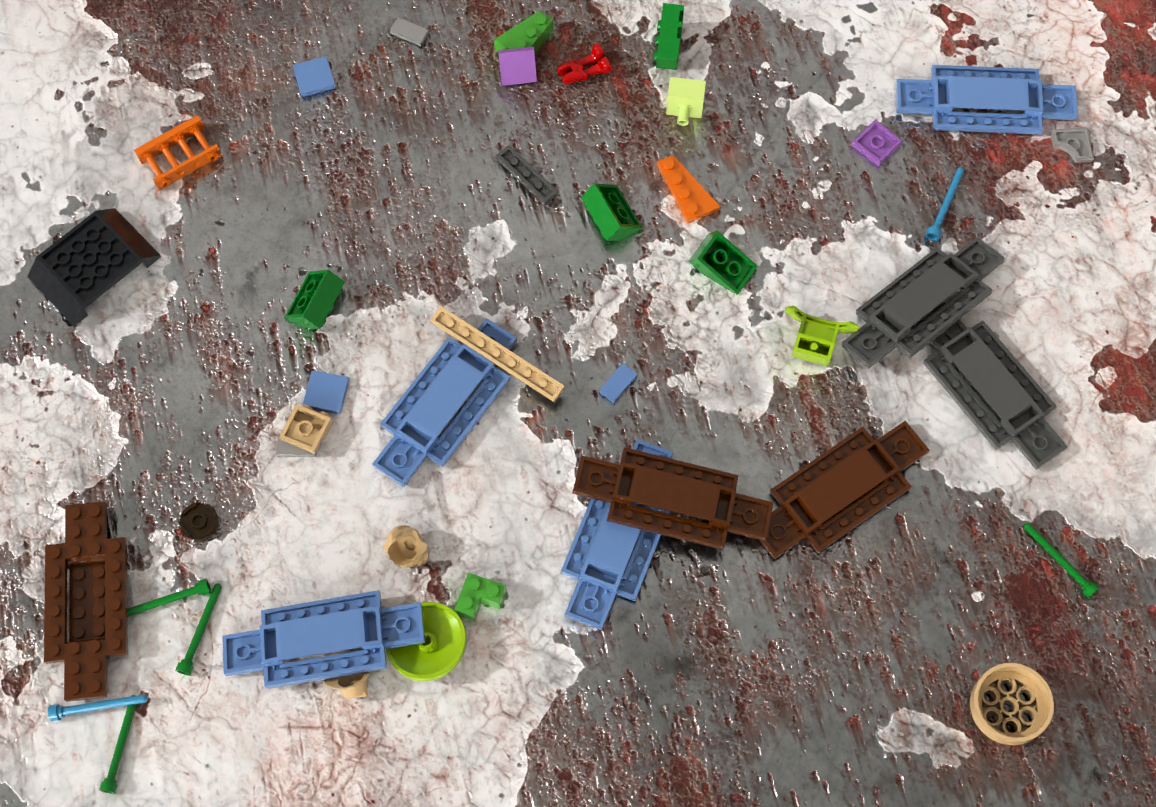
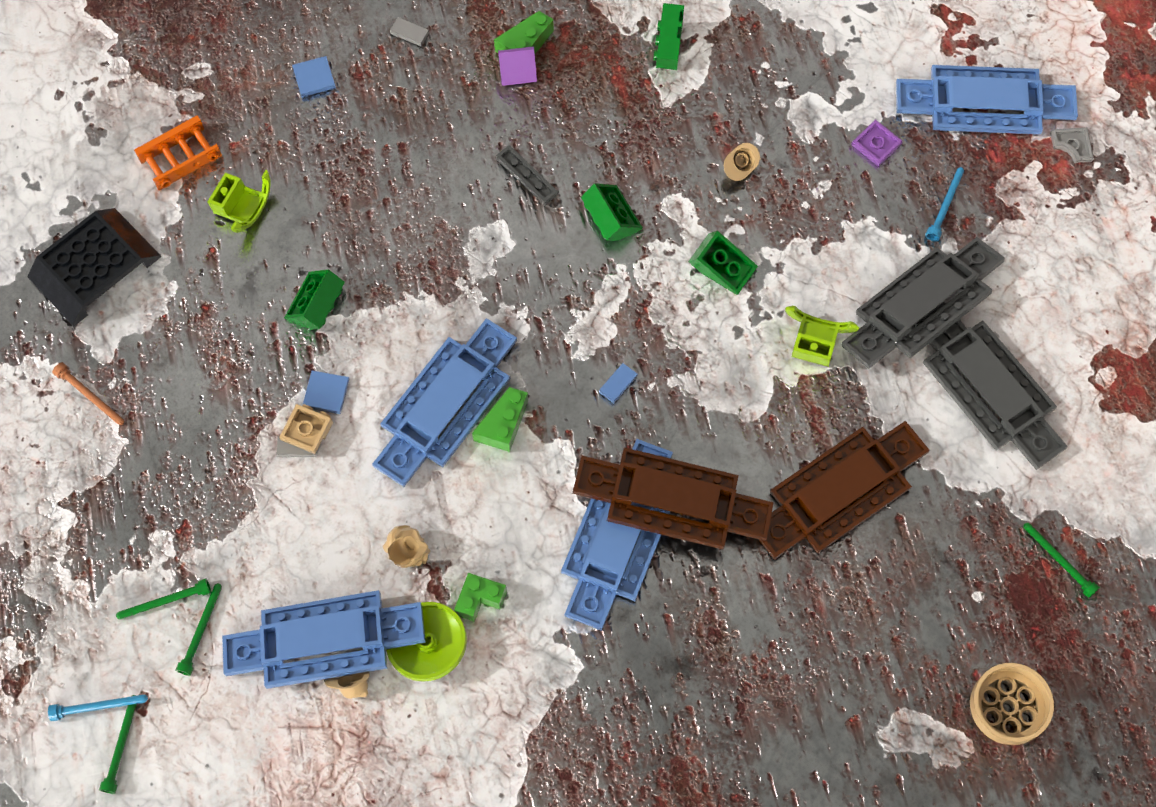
(62, 371): none -> nougat piece
(95, 601): reddish brown piece -> none
(199, 521): dark brown tile -> none
(239, 202): none -> lime piece
(497, 354): tan plate -> none
(502, 421): none -> bright green wedge
(574, 69): red piece -> none
(685, 99): yellowish green brick -> none
(688, 193): orange wing -> none
(741, 161): none -> tan piece

